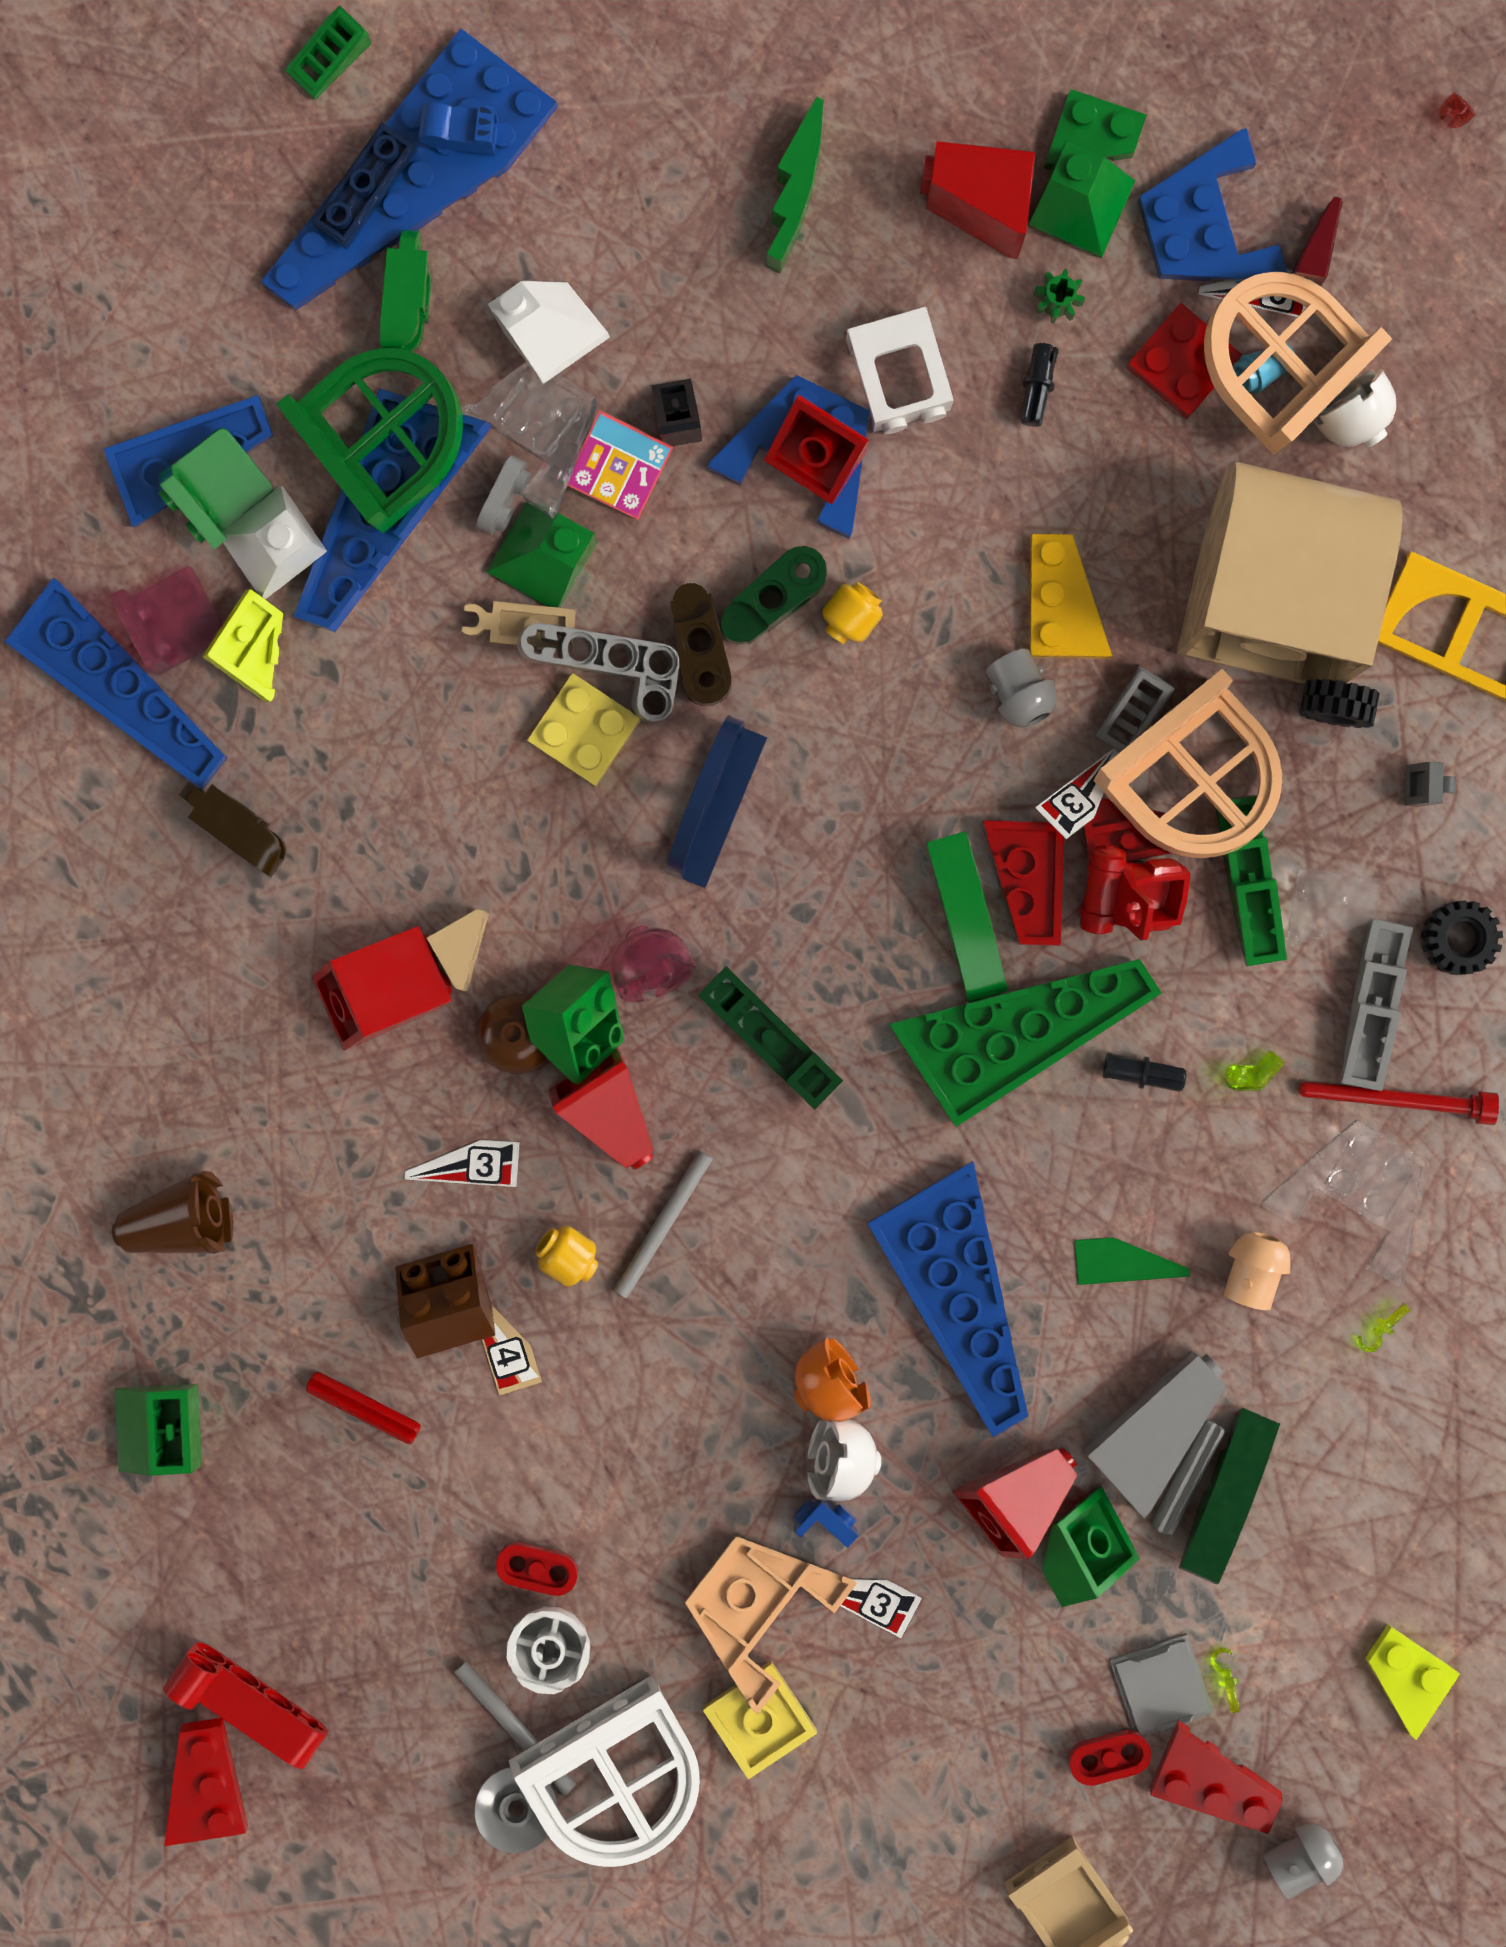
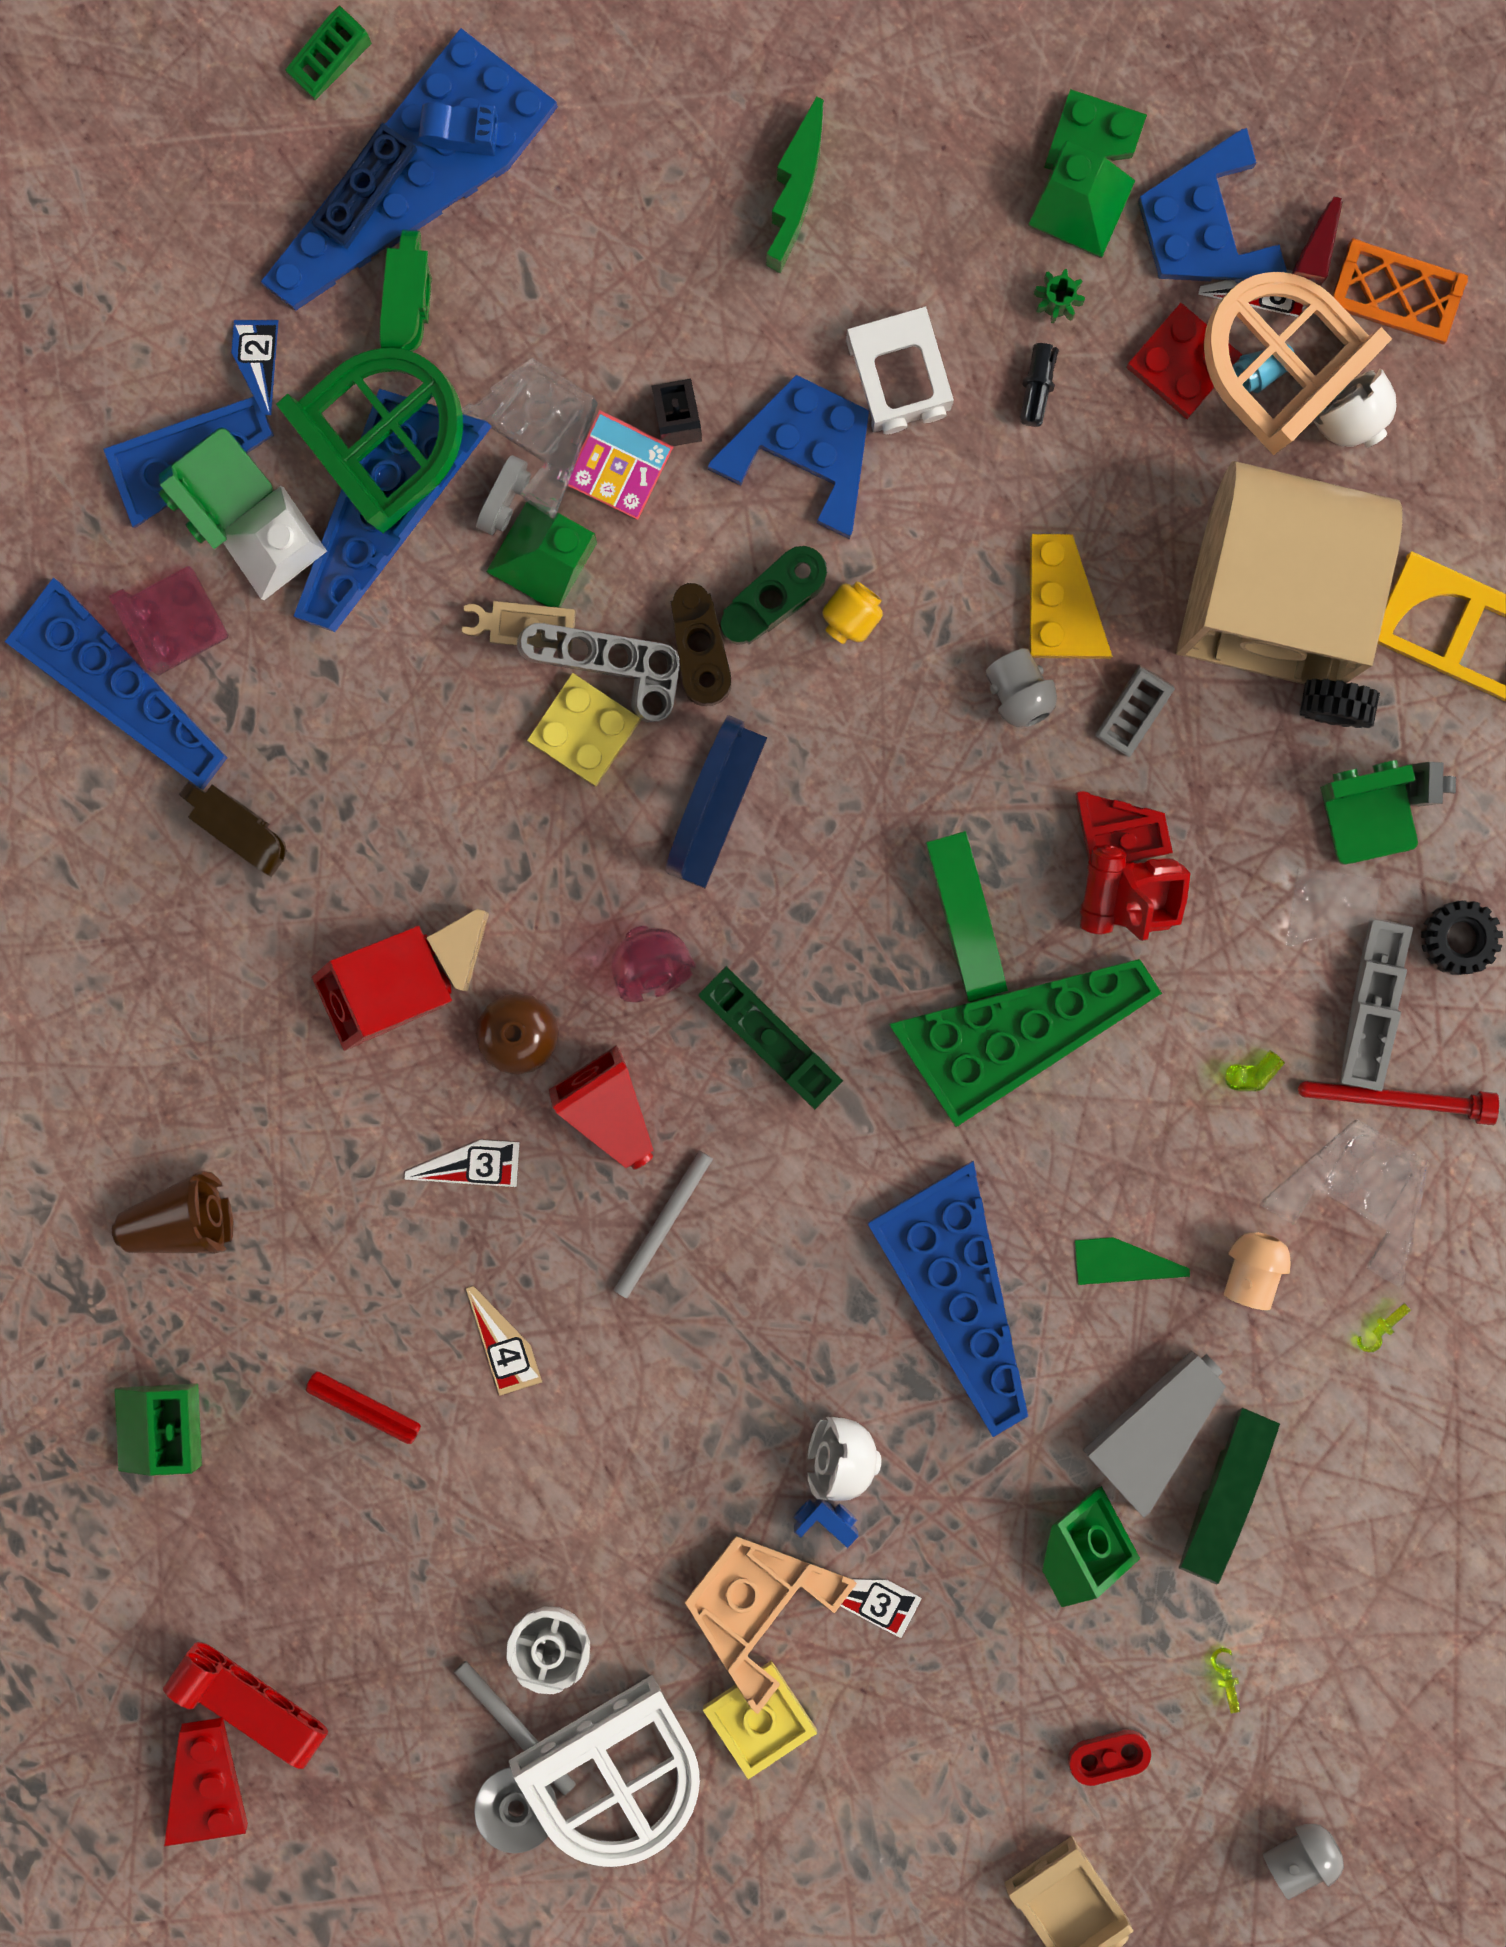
(248, 644): neon yellow wing -> none
(255, 354): none -> sticker
(444, 1301): reddish brown slope -> none
(536, 1573): red plate -> none
(547, 325): white slope -> none
(566, 1256): yellow head -> none
(575, 1020): green slope -> none
(816, 450): red slope -> none
(828, 1383): orange cylinder -> none
(981, 192): red slope -> none
(1019, 1500): slope -> none
(1031, 877): red wing -> none
(1076, 801): sticker -> none
(1144, 1072): black axle -> none
(1161, 1686): light grey piece -> none
(1164, 739): light nougat window -> none
(1188, 1478): light grey axle -> none
(1208, 1782): red wing -> none
(1254, 895): green slope -> none
(1370, 813): none -> green bracket
(1410, 1678): neon yellow wing -> none
(1425, 270): none -> orange window
(1459, 110): clear red hinge -> none

